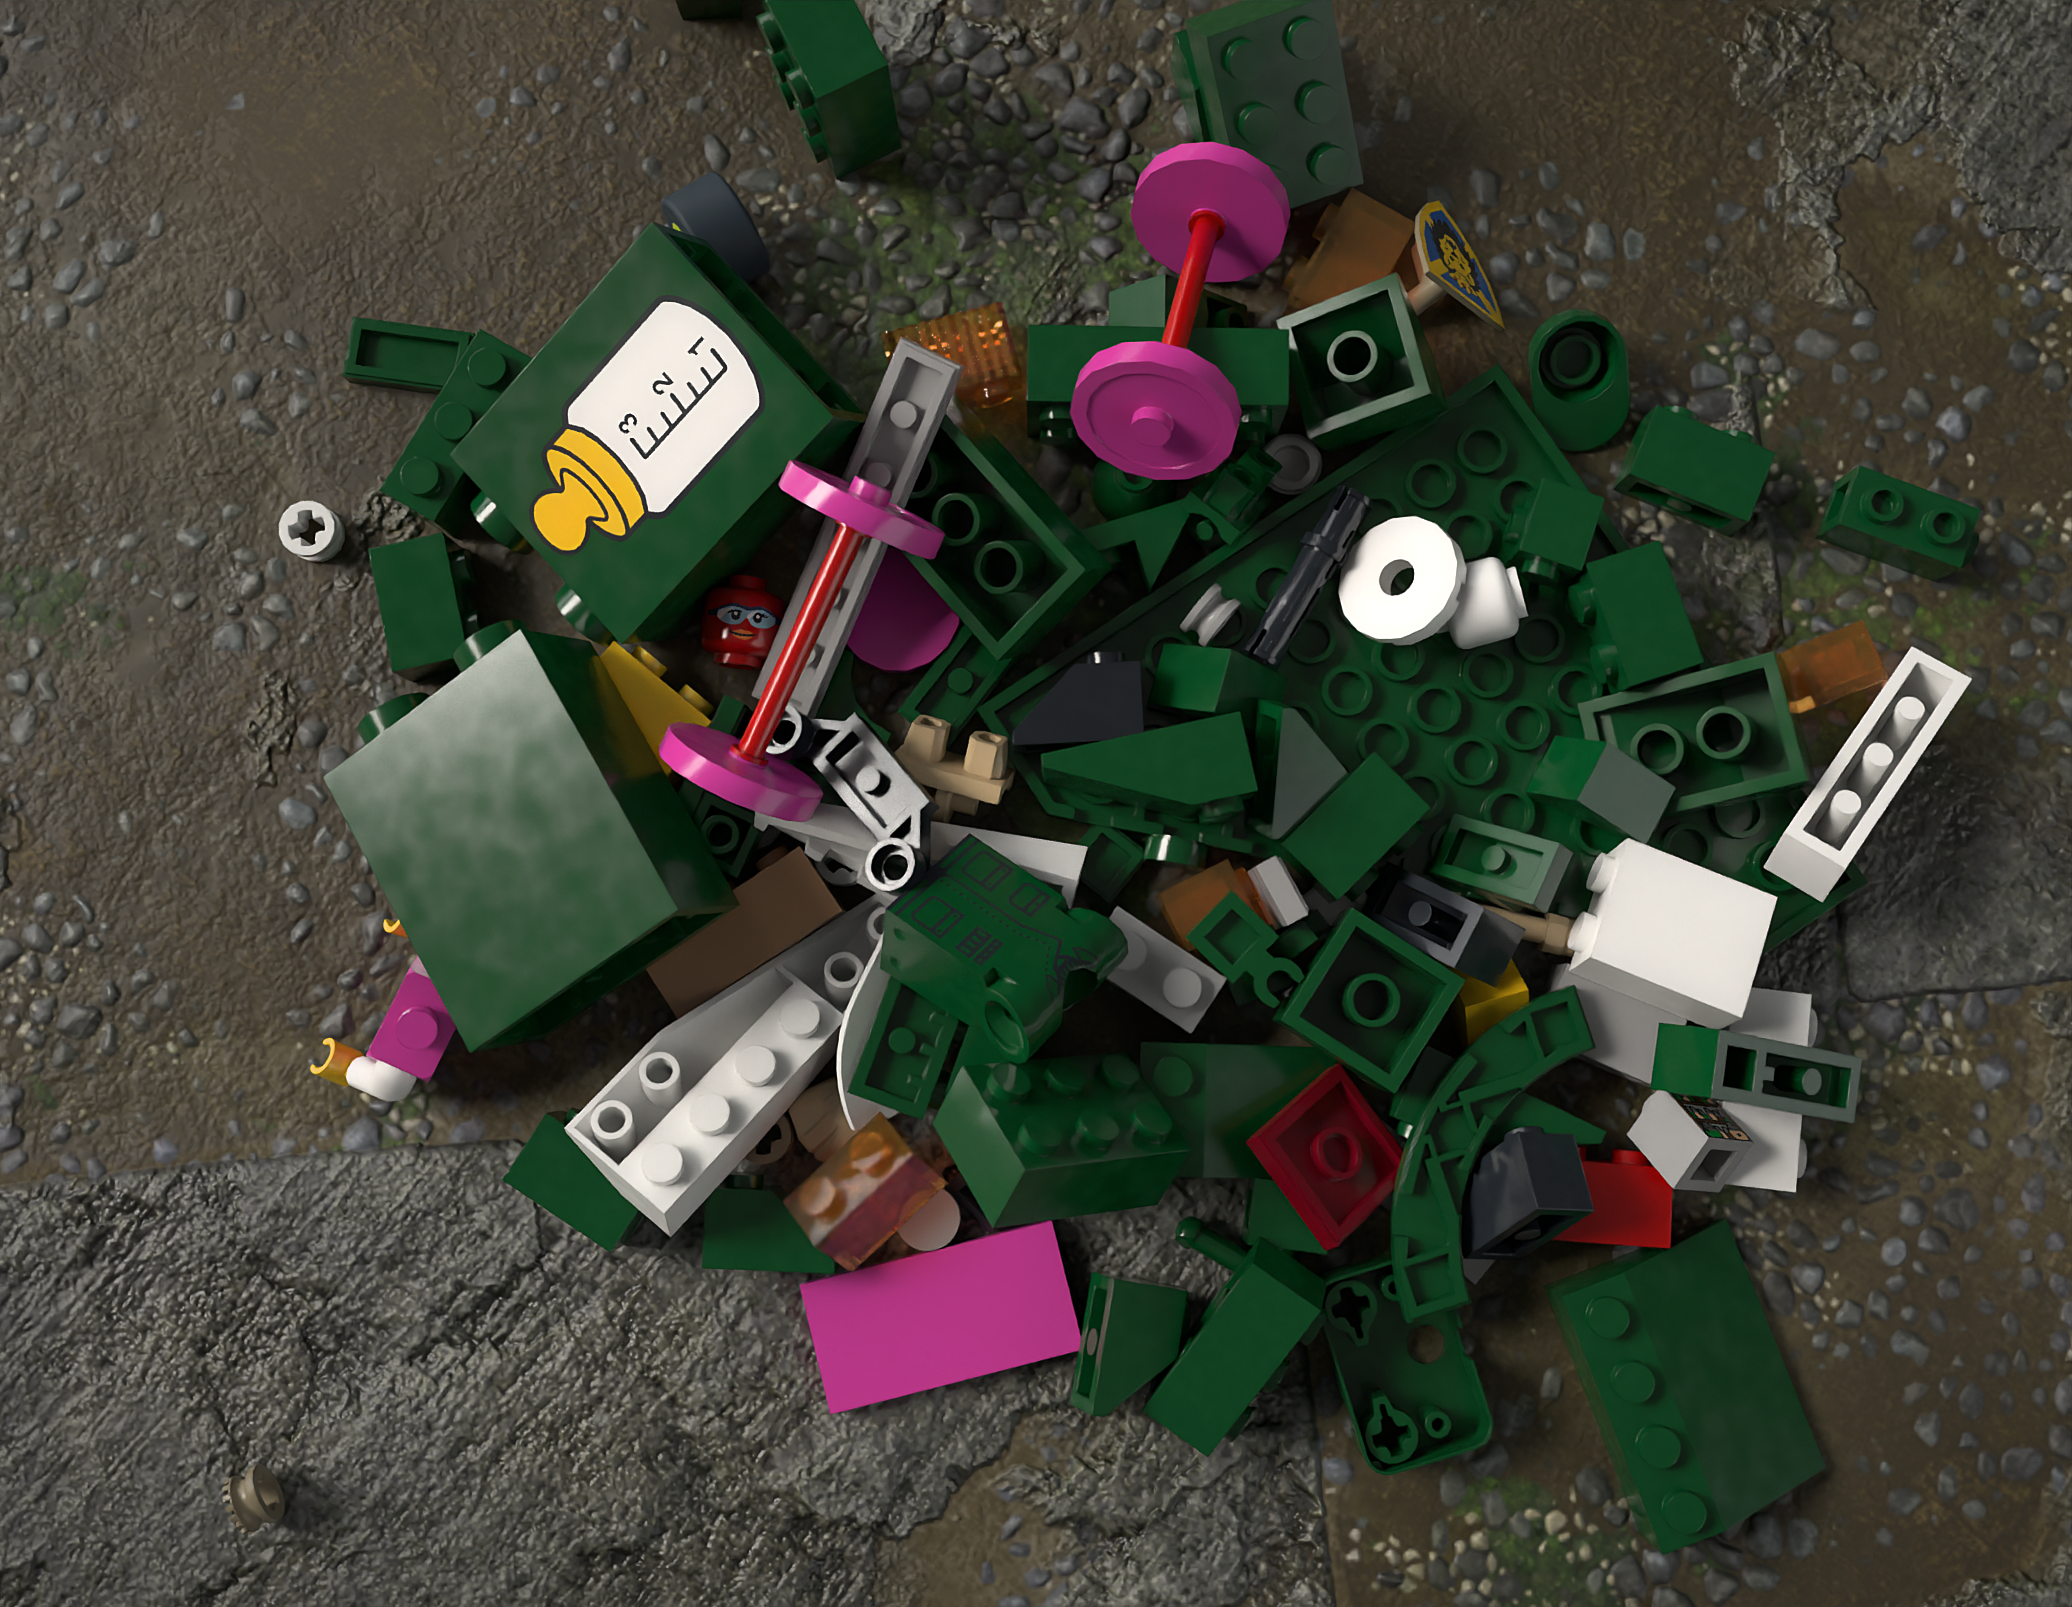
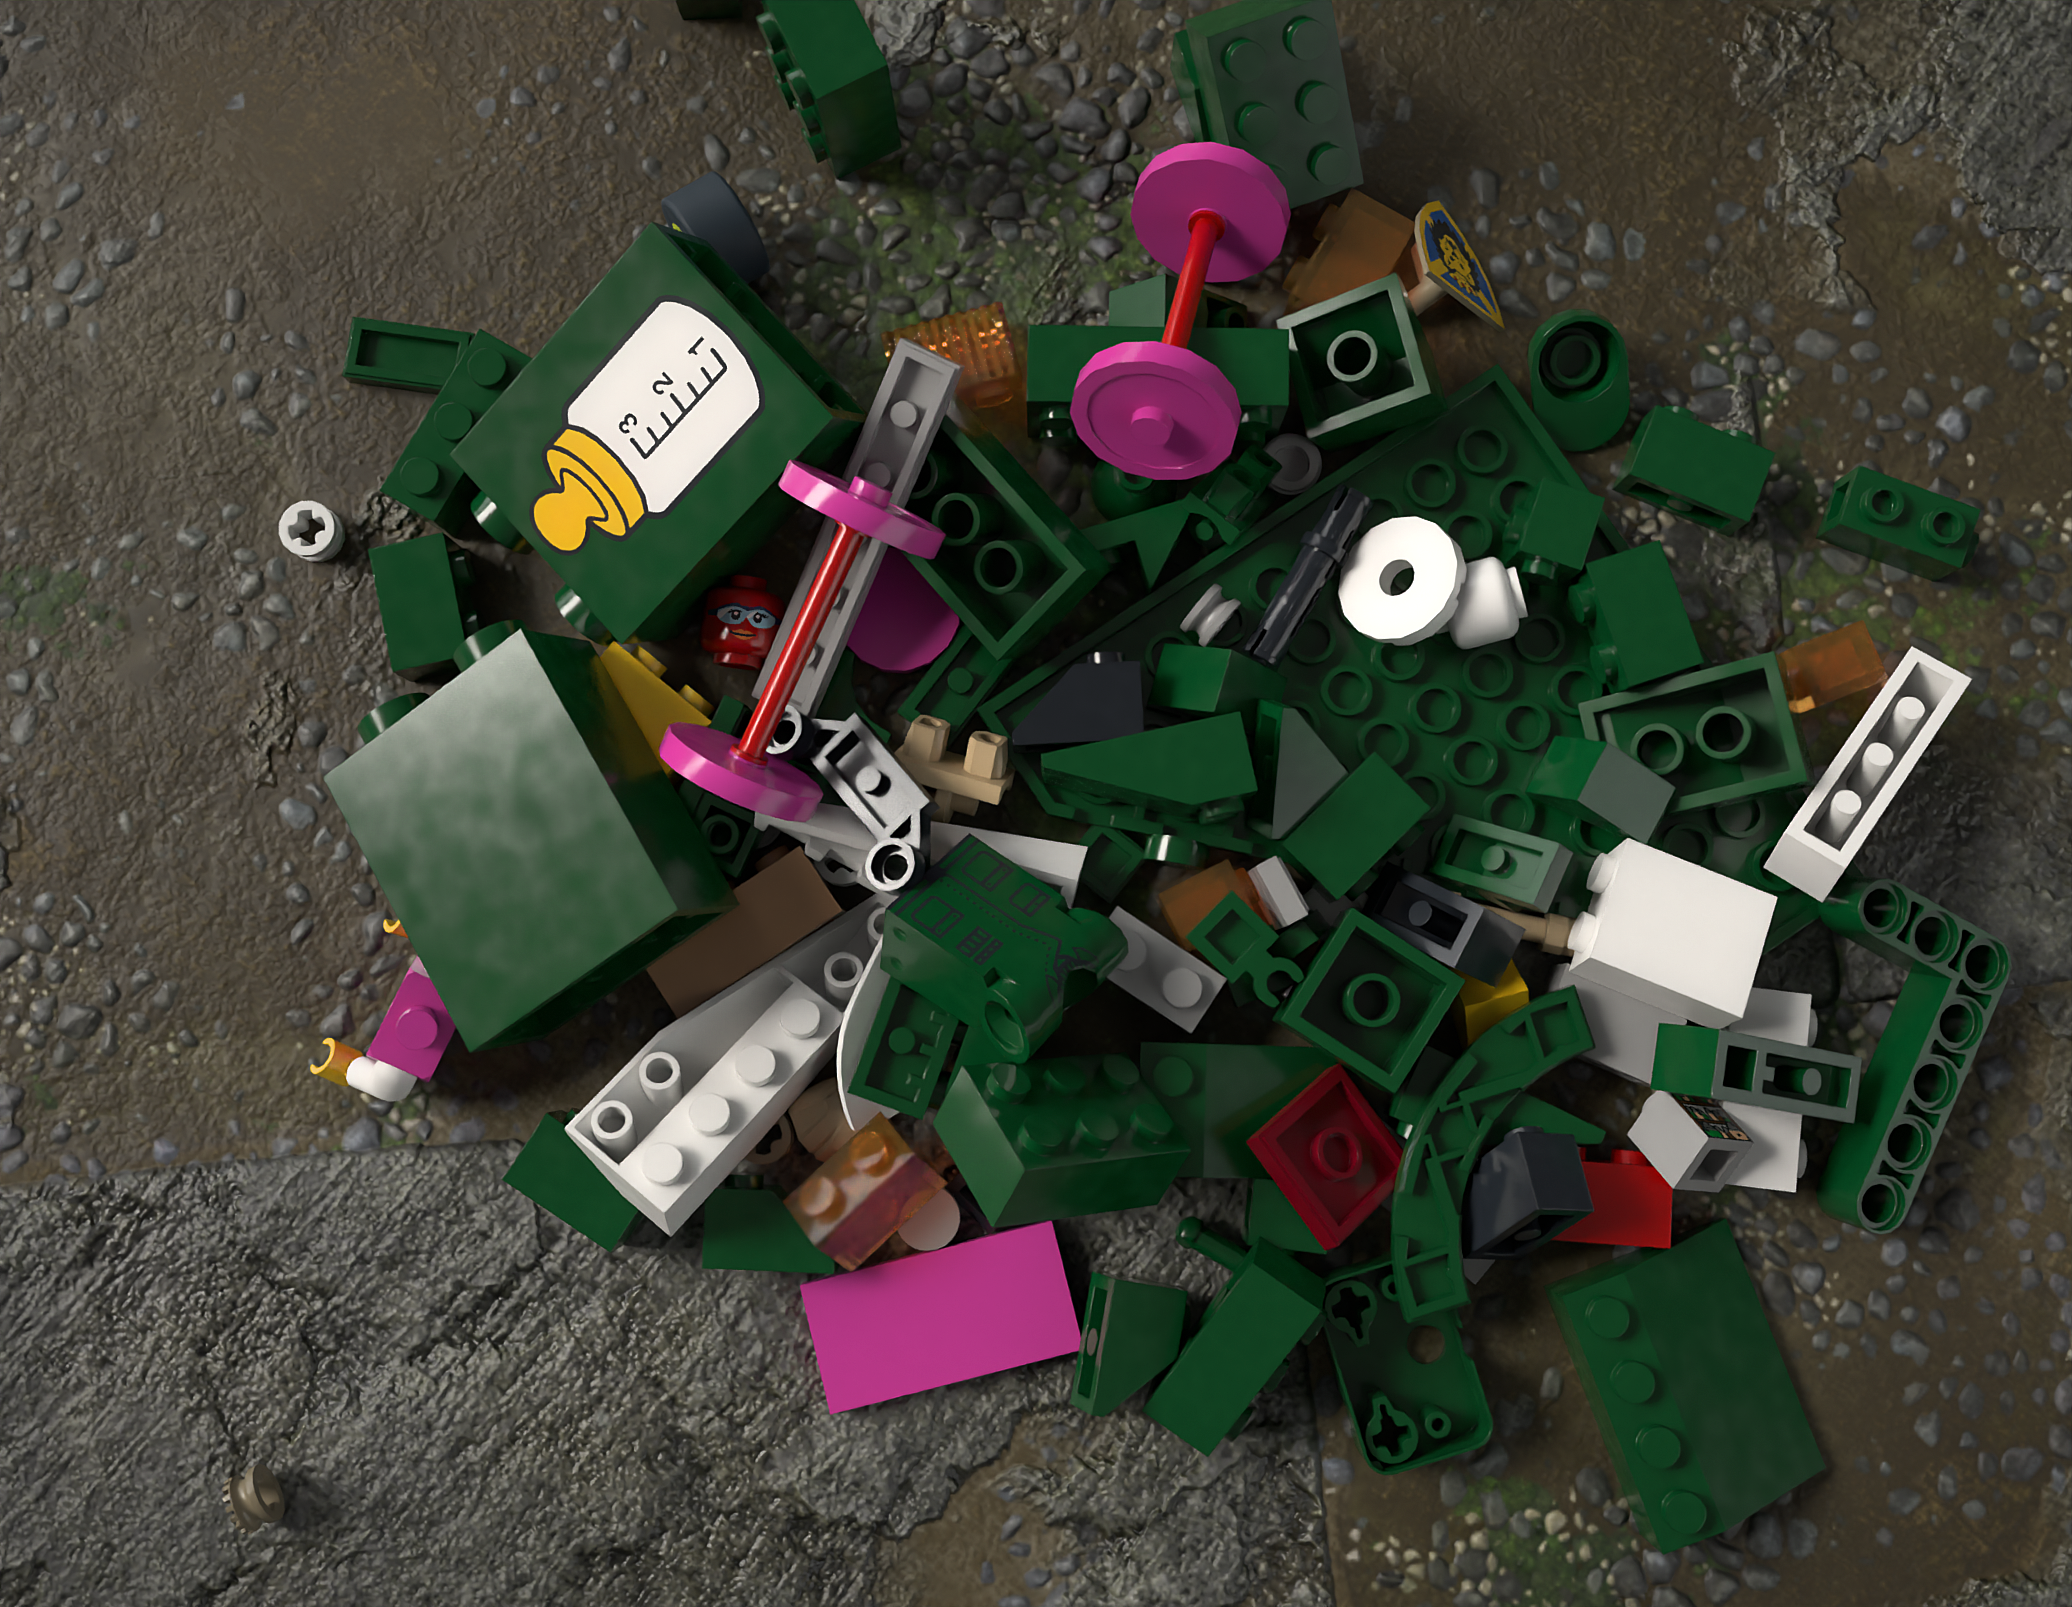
(1924, 1049): none -> dark green beam

